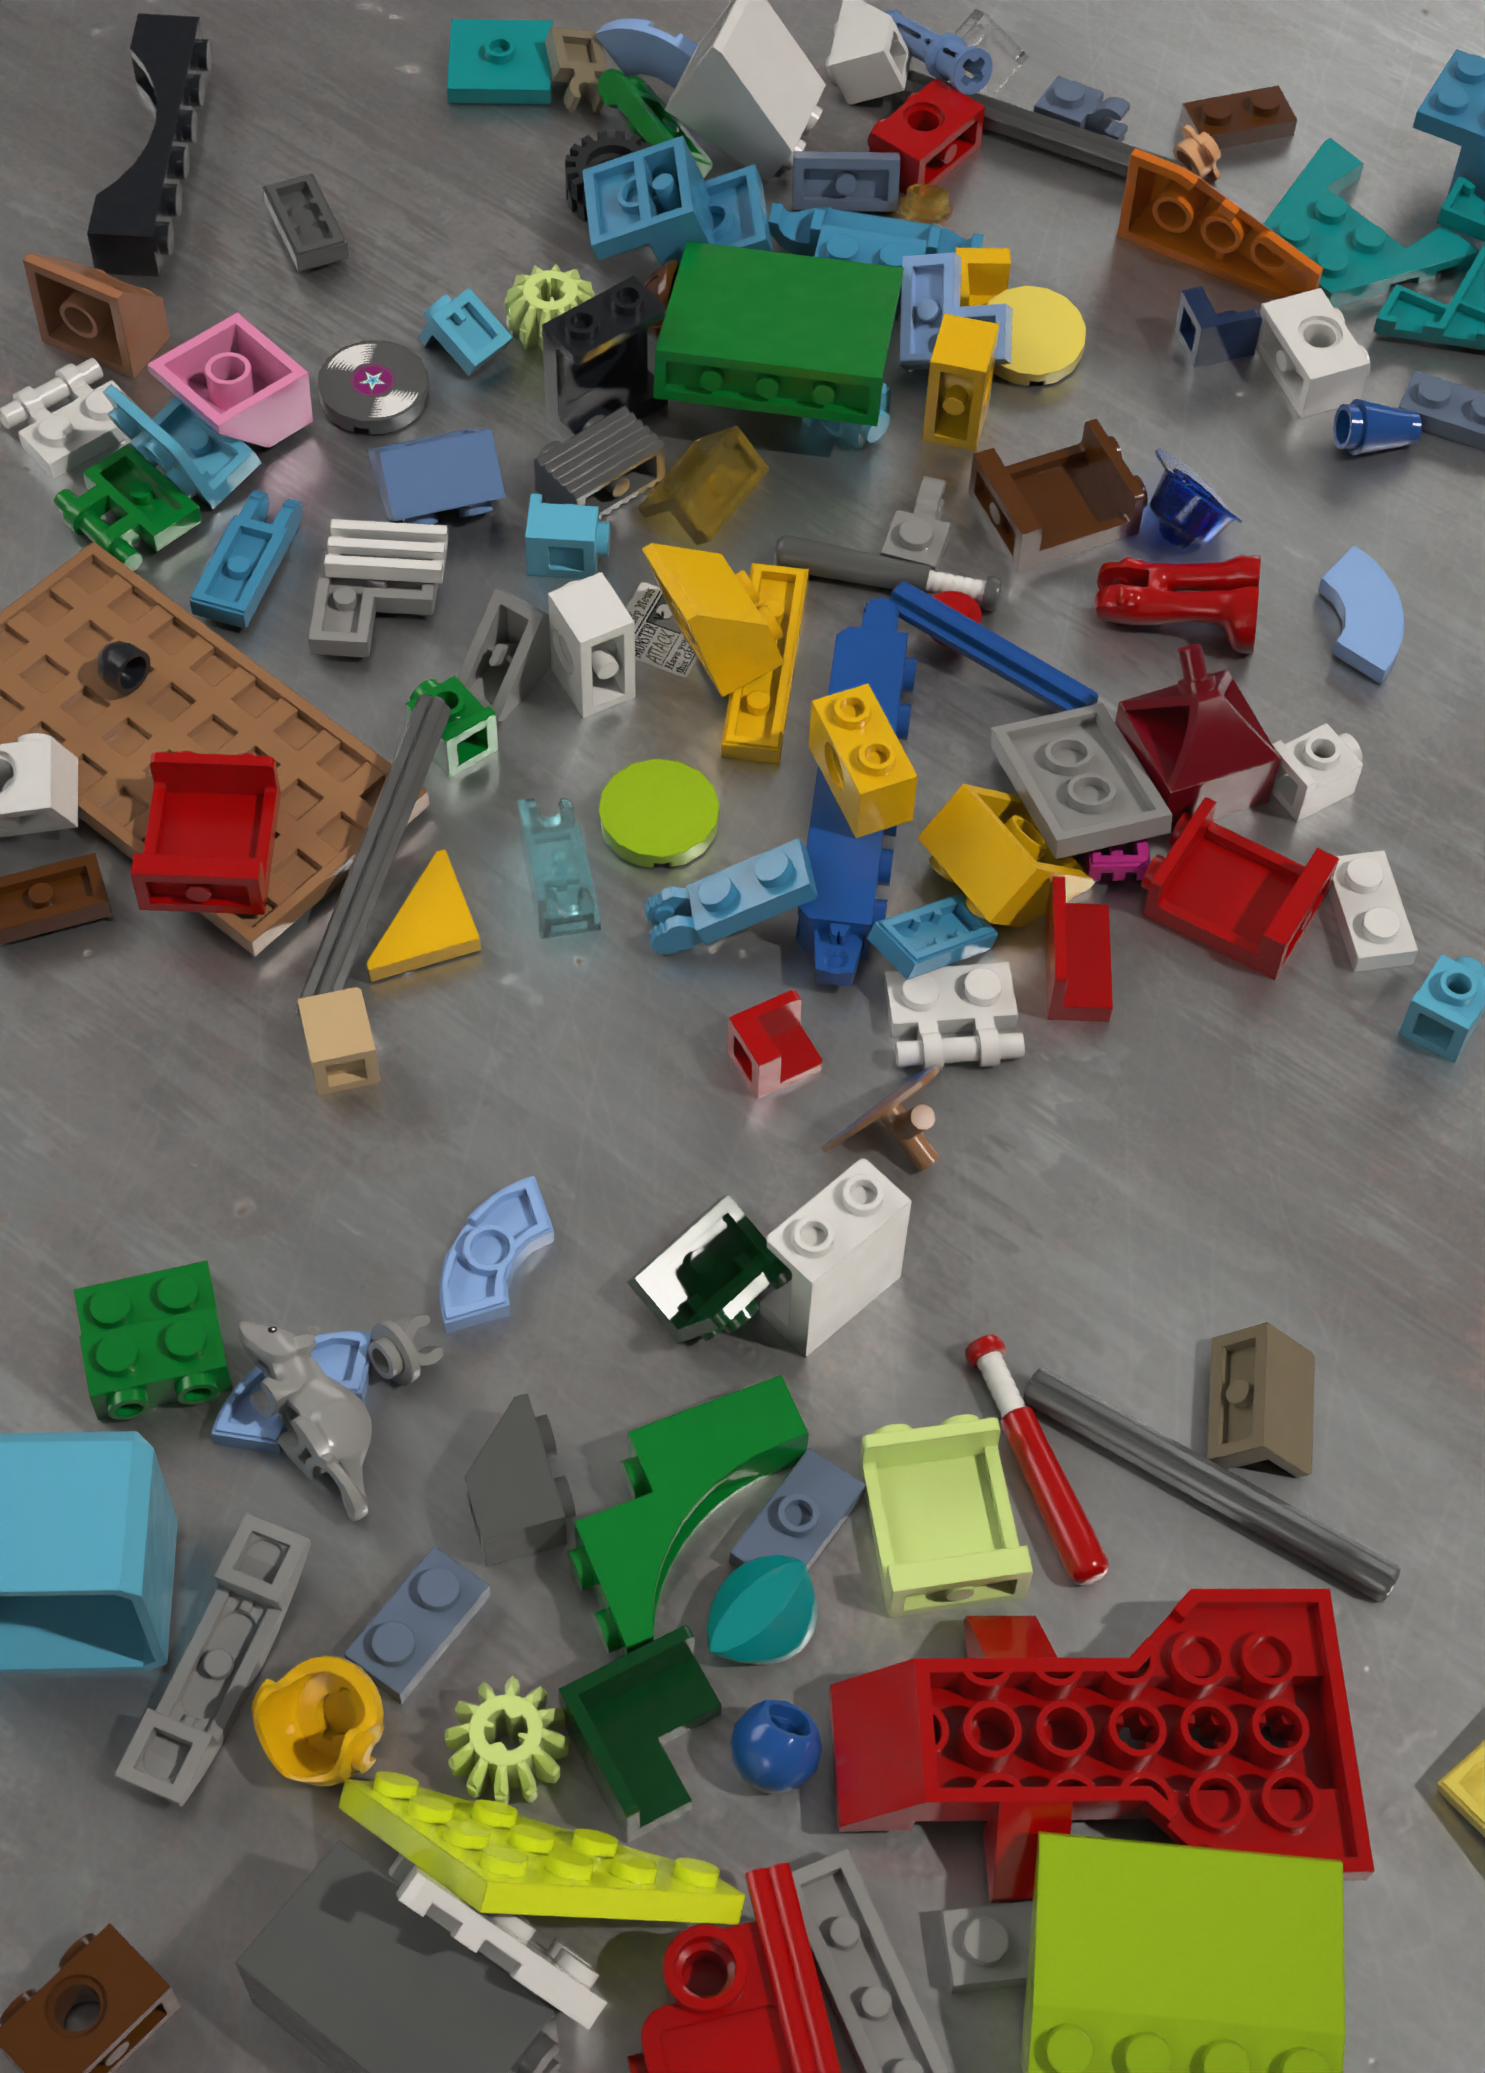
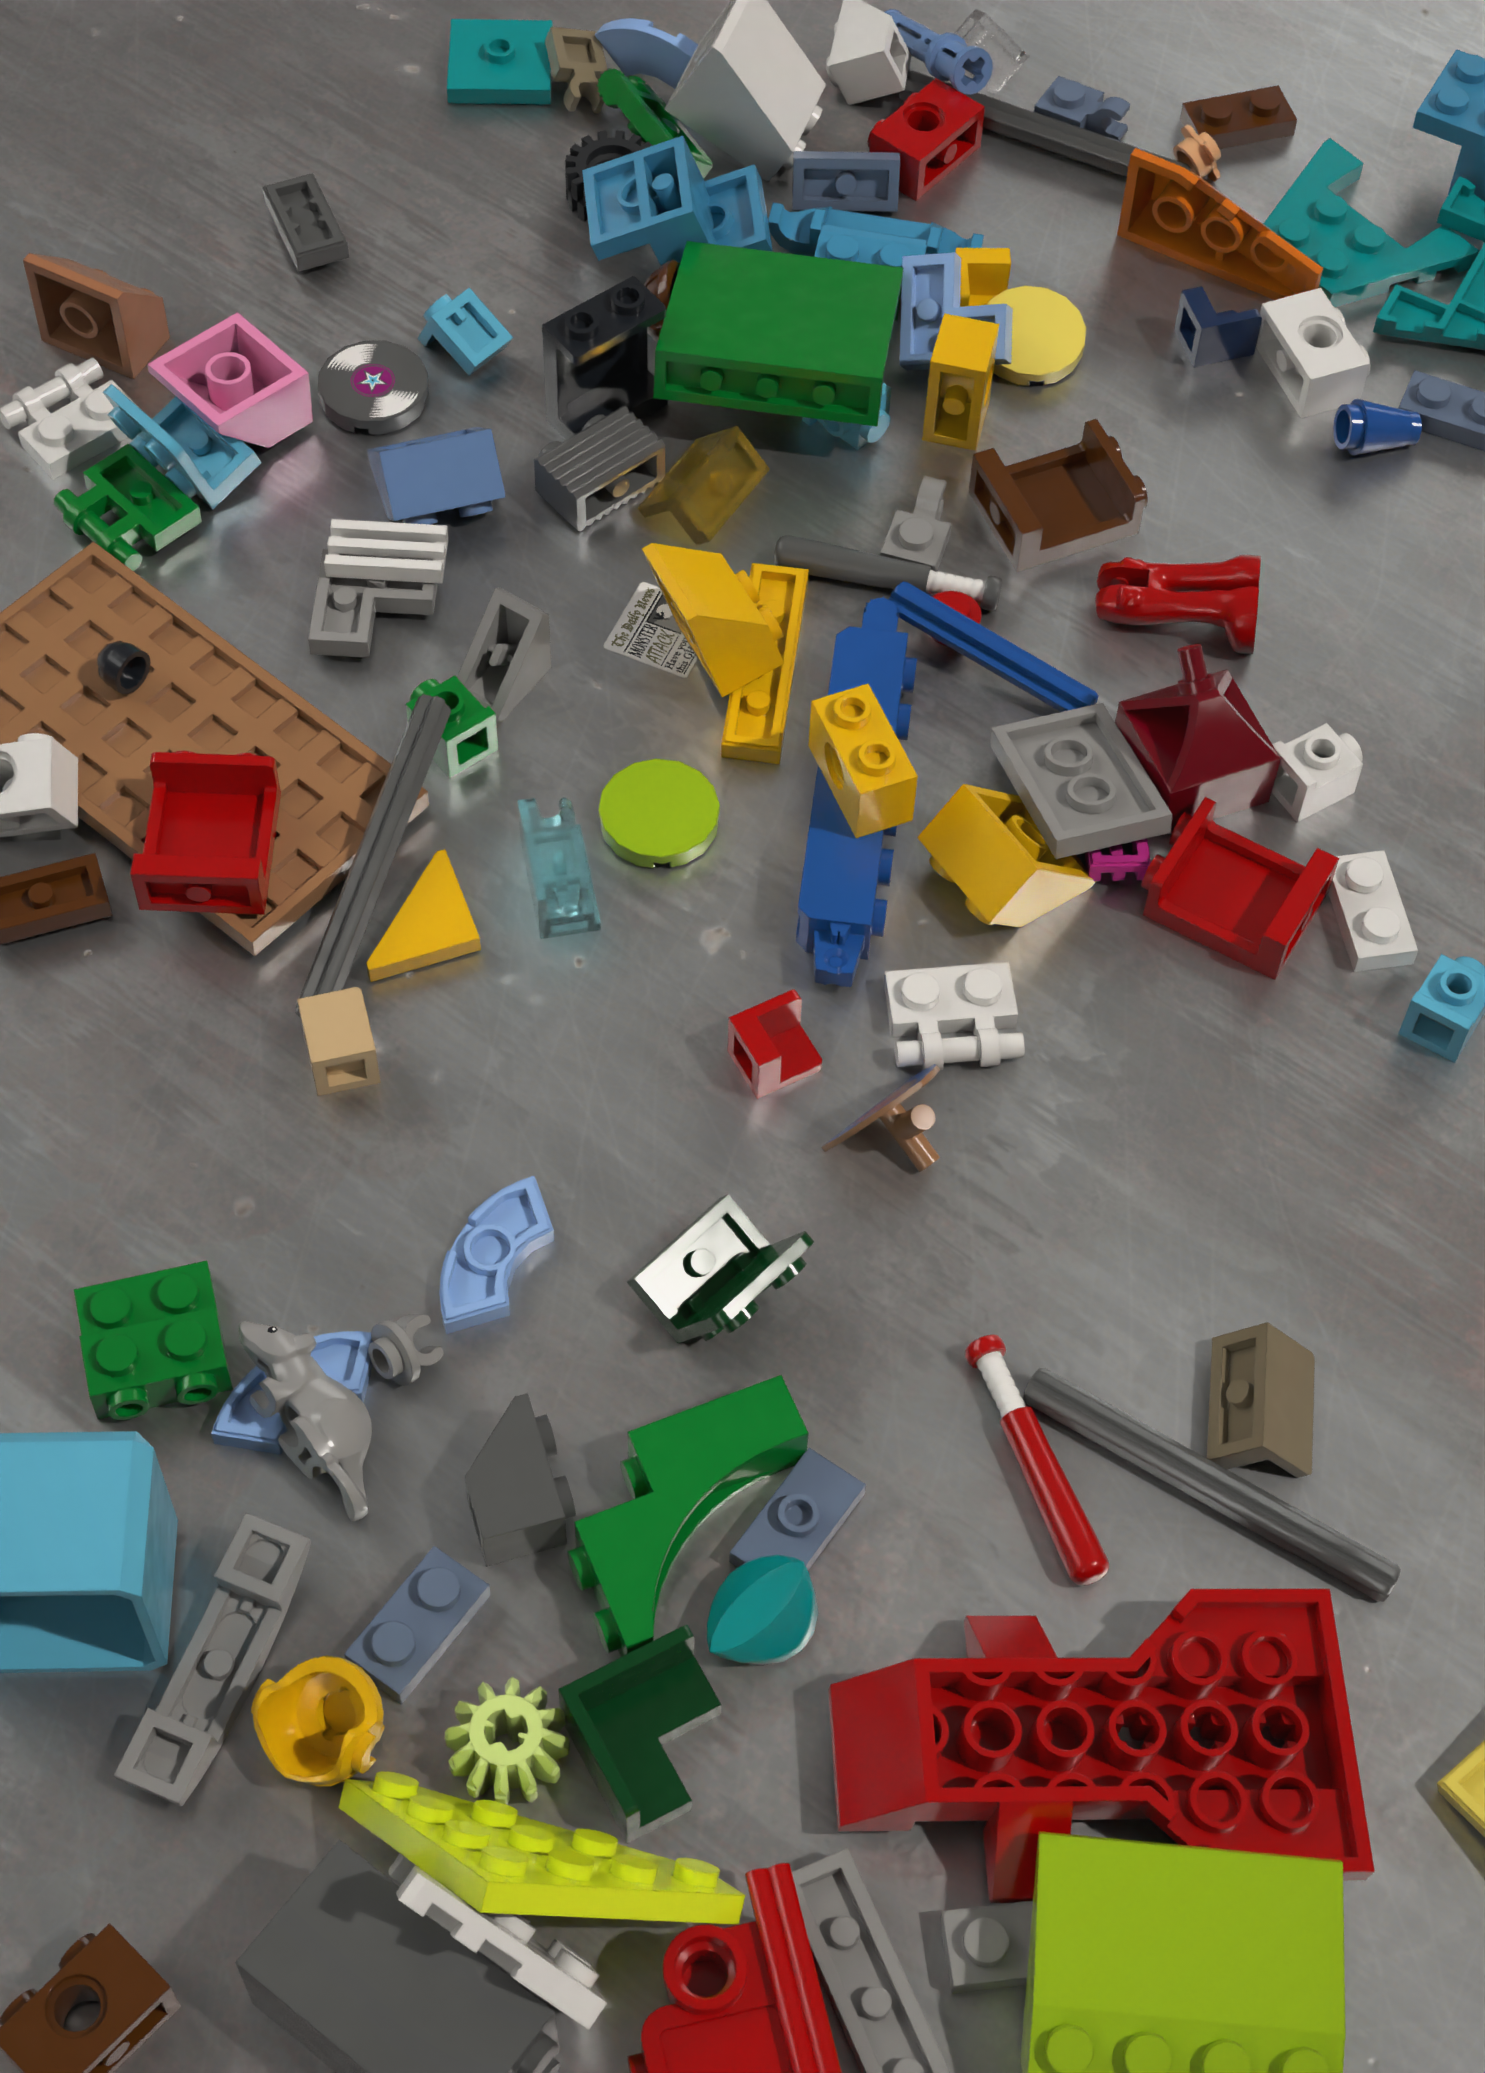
(134, 215): black arch -> none
(245, 561): dark azure hinge -> none
(540, 299): yellowish green gear -> none
(564, 539): medium azure brick -> none
(592, 644): white brick -> none
(731, 899): dark azure hinge -> none
(775, 1746): blue piece -> none
(840, 1254): white panel -> none
(926, 204): clear yellow plate -> none
(932, 936): dark azure plate -> none
(942, 1516): yellowish green panel -> none
(1077, 958): red panel -> none
(1187, 505): clear blue piece -> none
(1368, 612): light blue tile -> none

